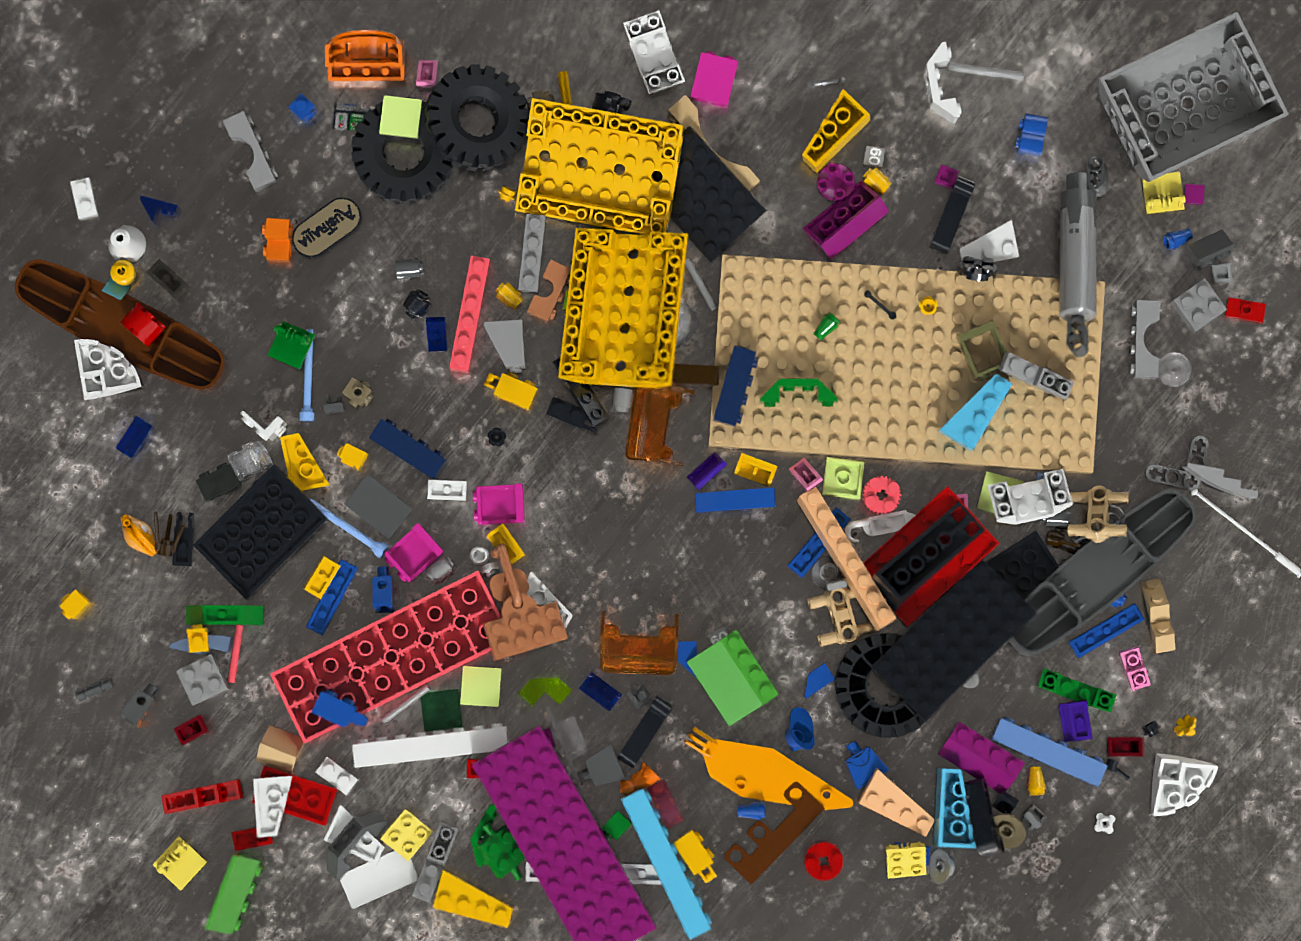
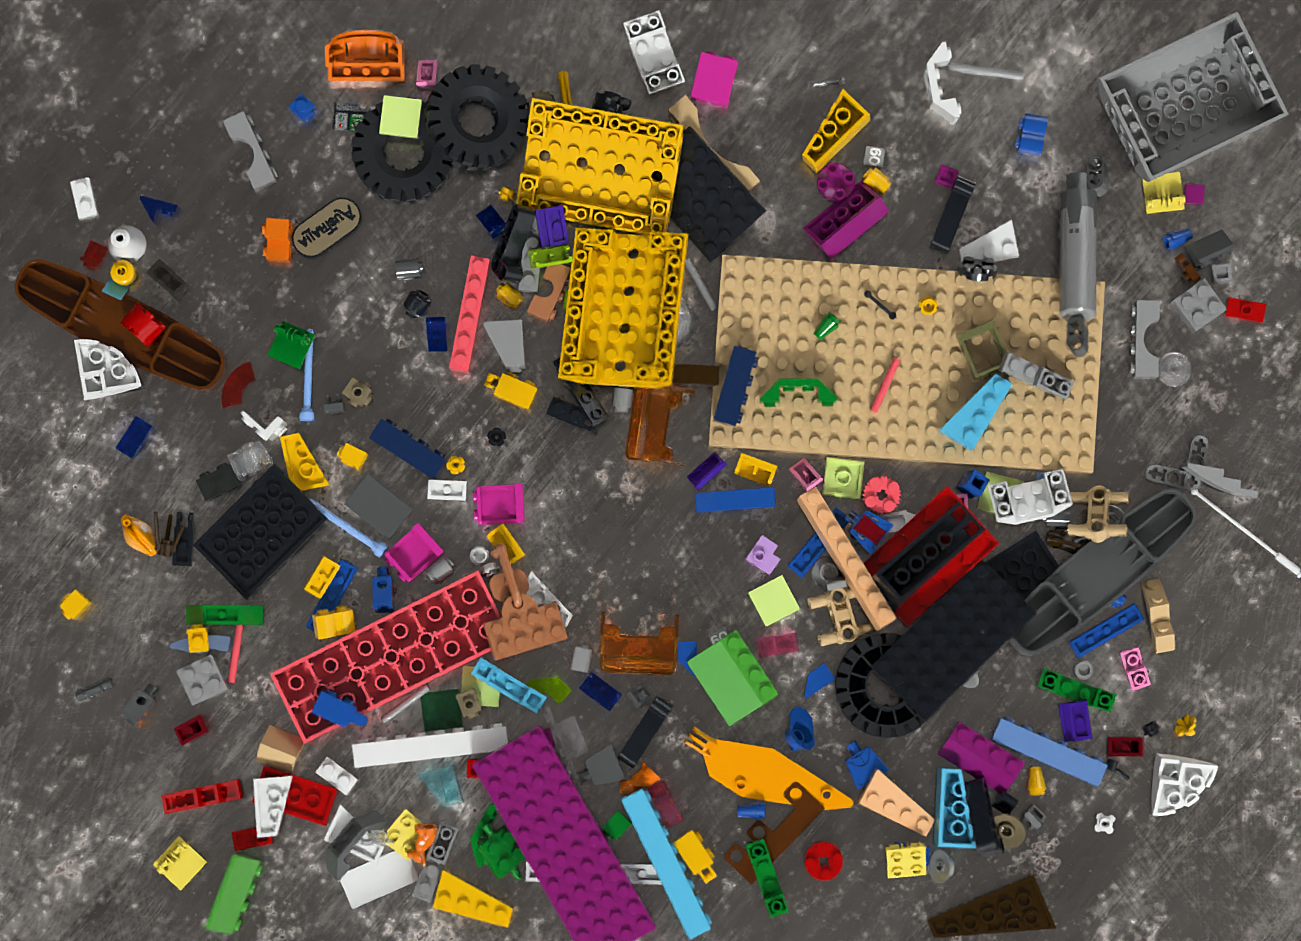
(94, 255): none -> clear red bracket
(236, 384): none -> clear red tile
(334, 622): none -> yellow brick
(377, 838): none -> clear piece
(424, 839): none -> orange animal
(443, 784): none -> clear light blue wing
(459, 468): none -> yellow plate
(469, 695): none -> dark tan brick
(491, 221): none -> clear blue slope
(508, 685): none -> medium azure slope
(511, 244): none -> black beam
(549, 256): none -> lime hinge
(551, 226): none -> dark purple plate
(580, 658): none -> light grey brick
(762, 555): none -> lavender brick
(767, 878): none -> green slope
(773, 600): none -> yellowish green tile
(777, 645): none -> clear pink slope
(868, 529): none -> torso
(885, 385): none -> coral bar
(973, 483): none -> blue brick
(1005, 910): none -> dark brown wing
(1083, 670): none -> light grey tile
(1189, 273): none -> reddish brown plate

